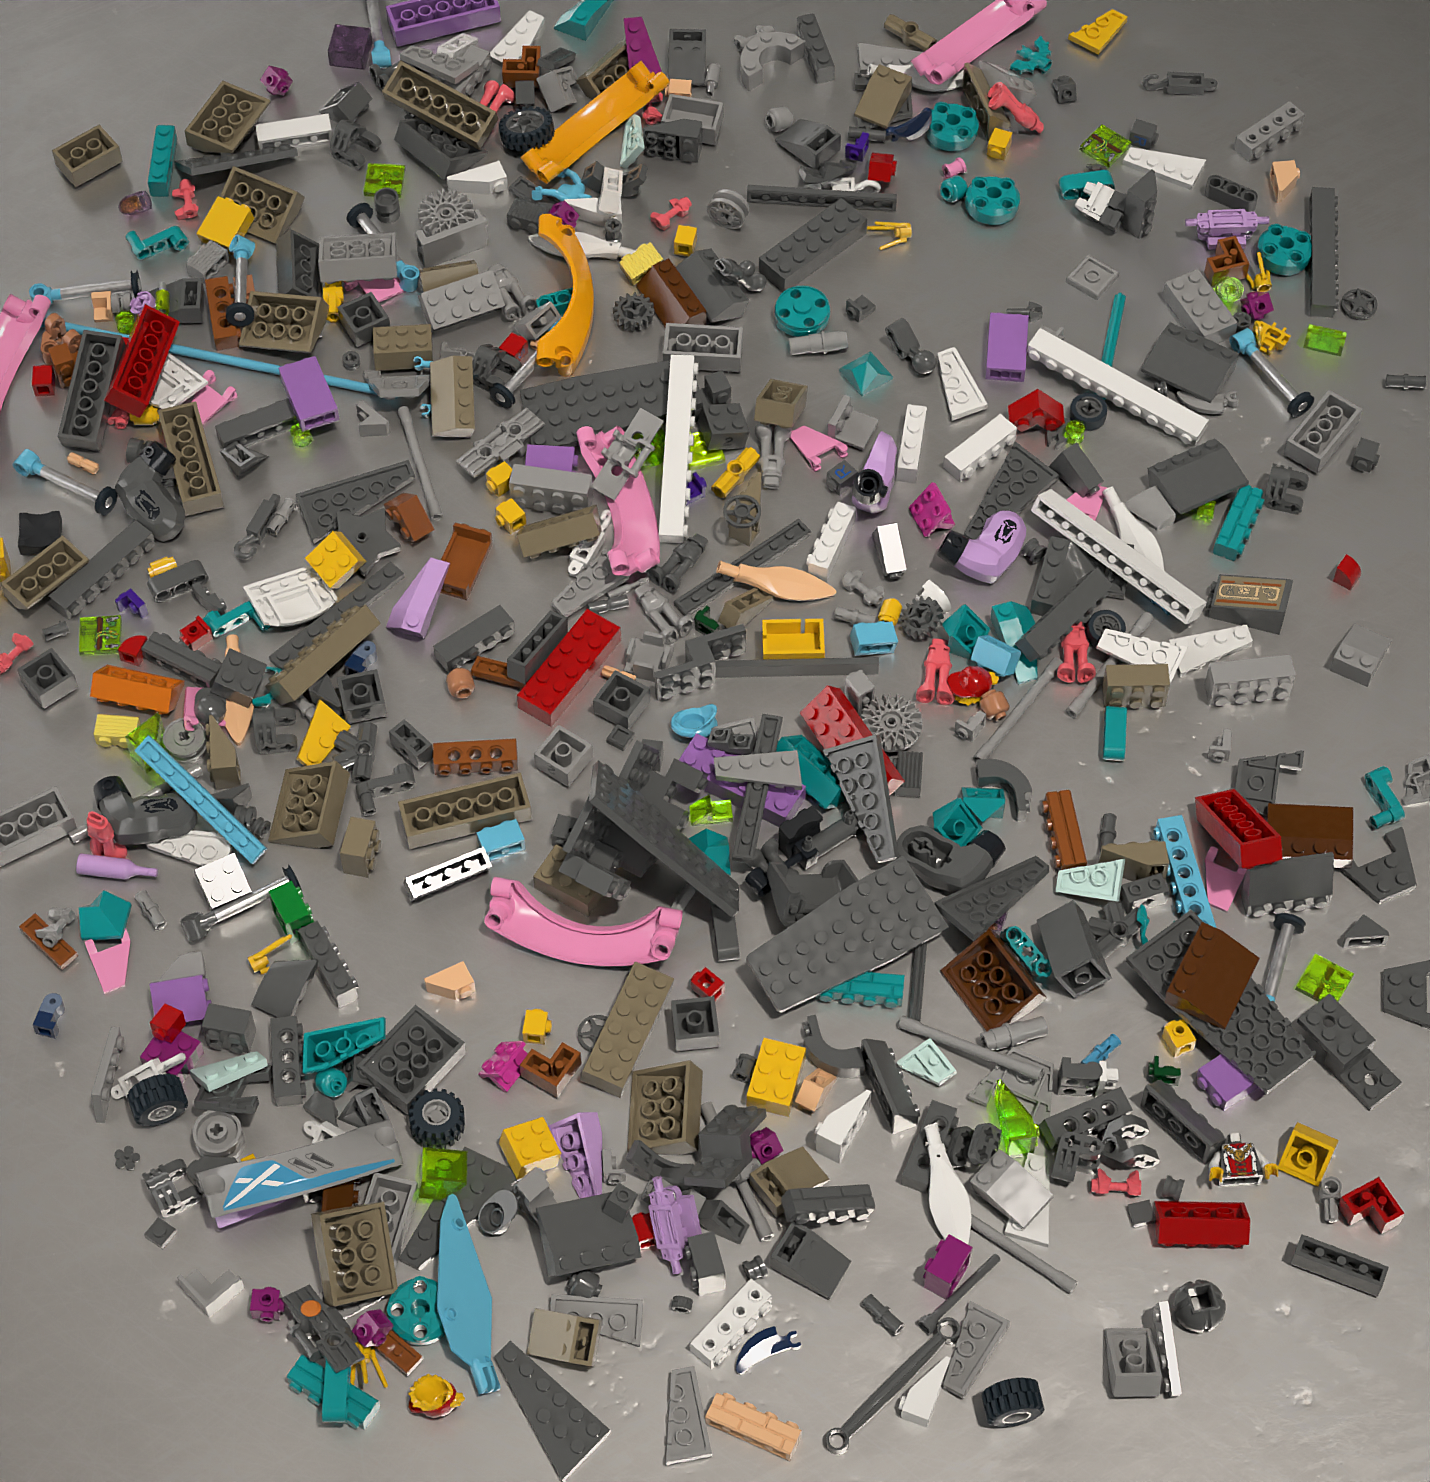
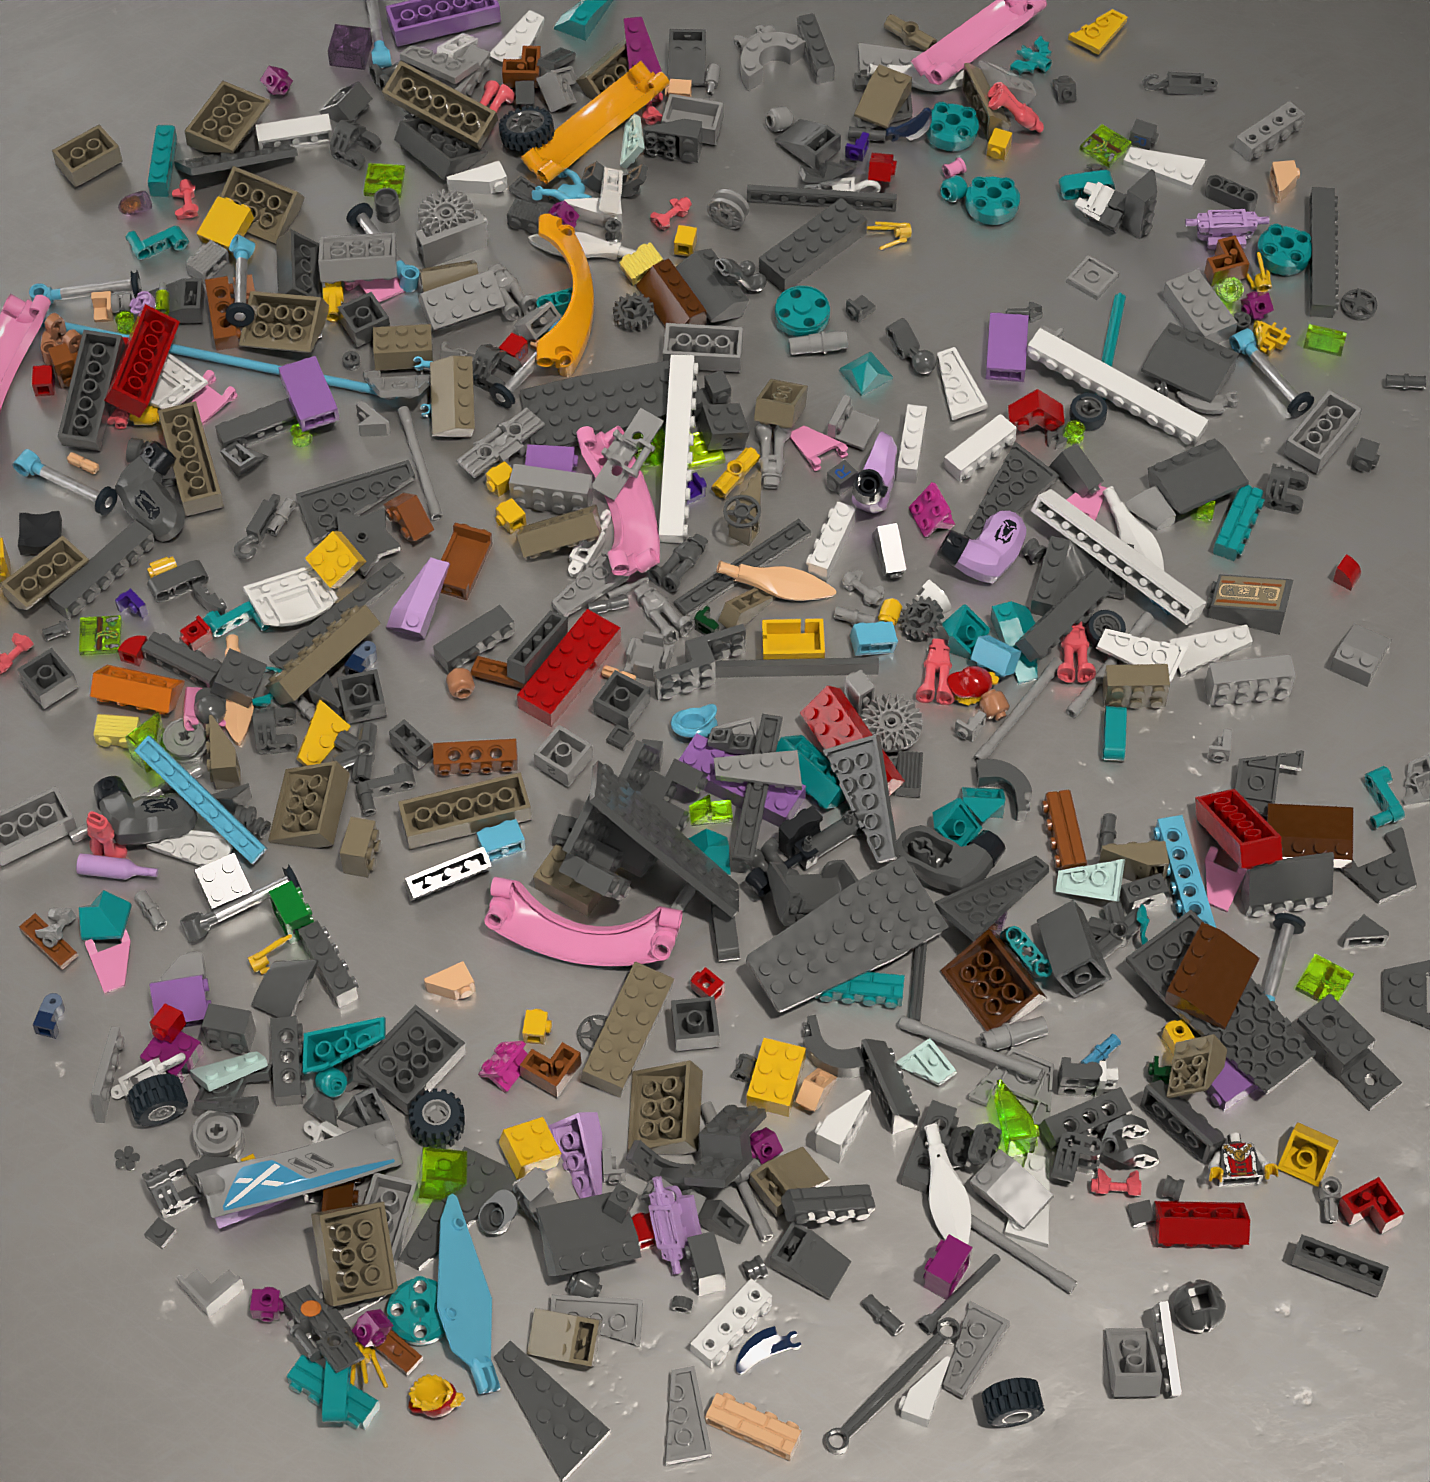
(1196, 1065): none -> dark tan slope

